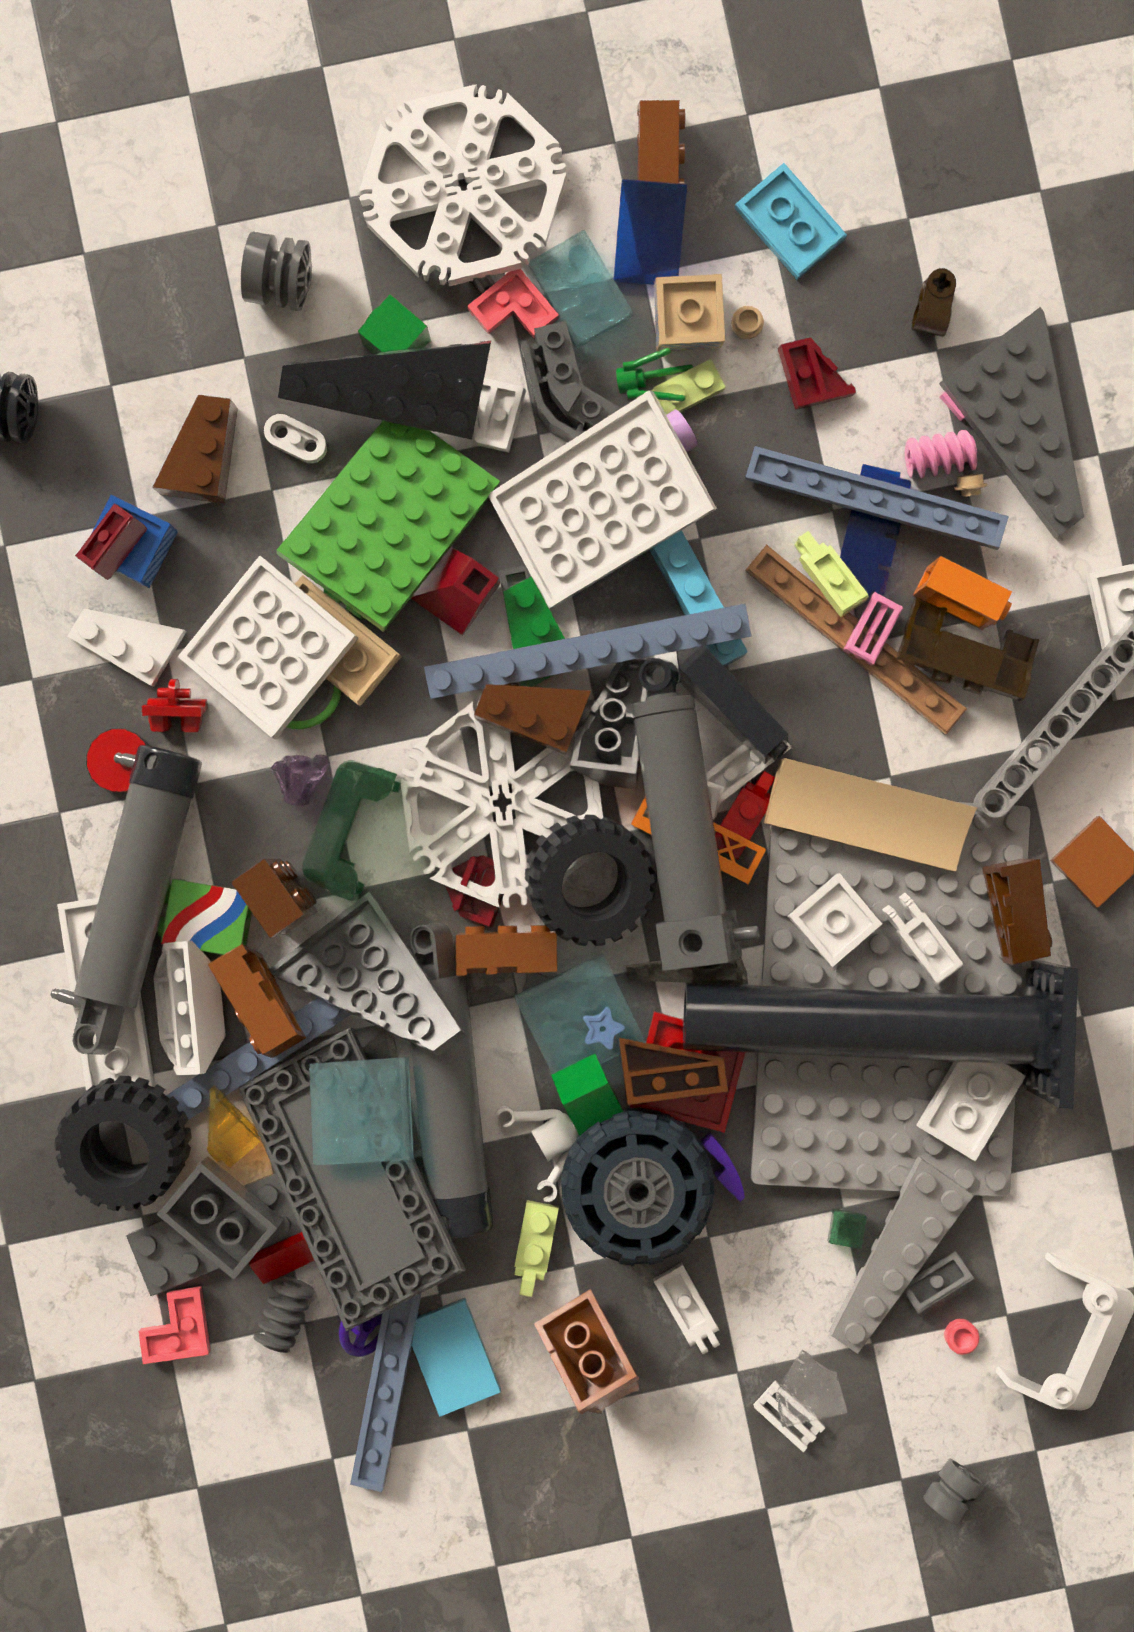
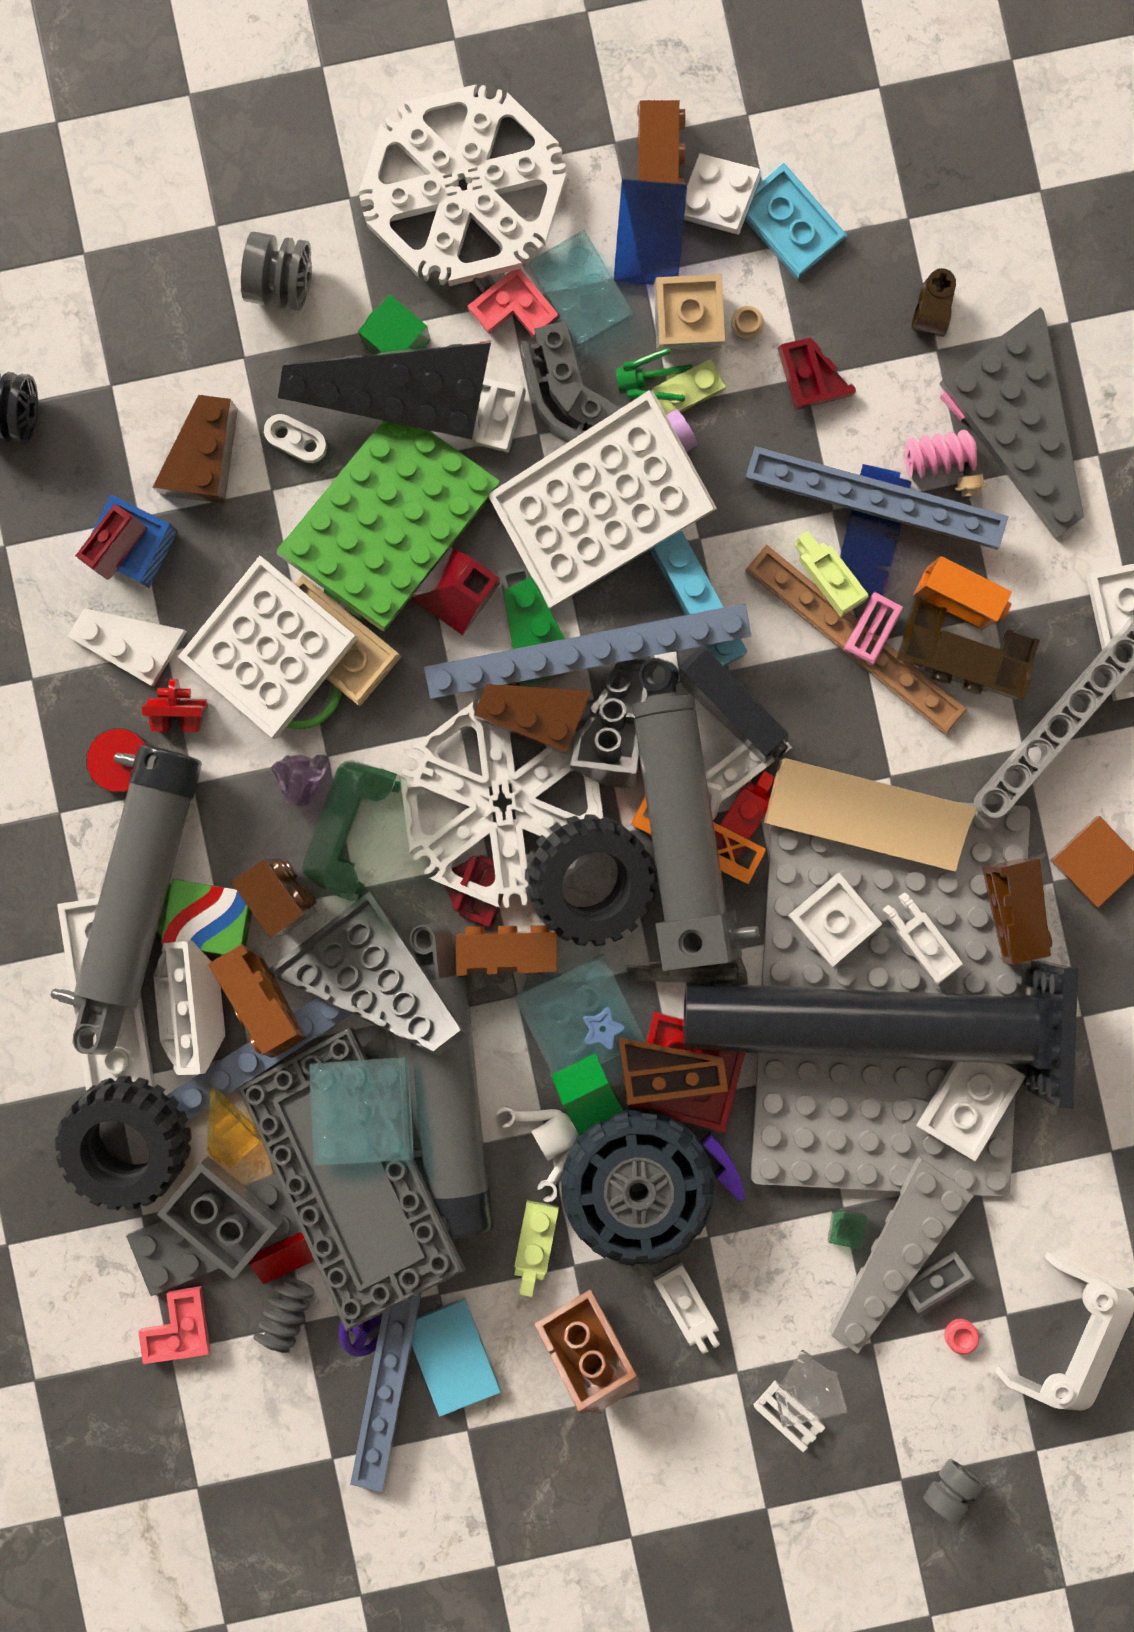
(720, 193): none -> white plate

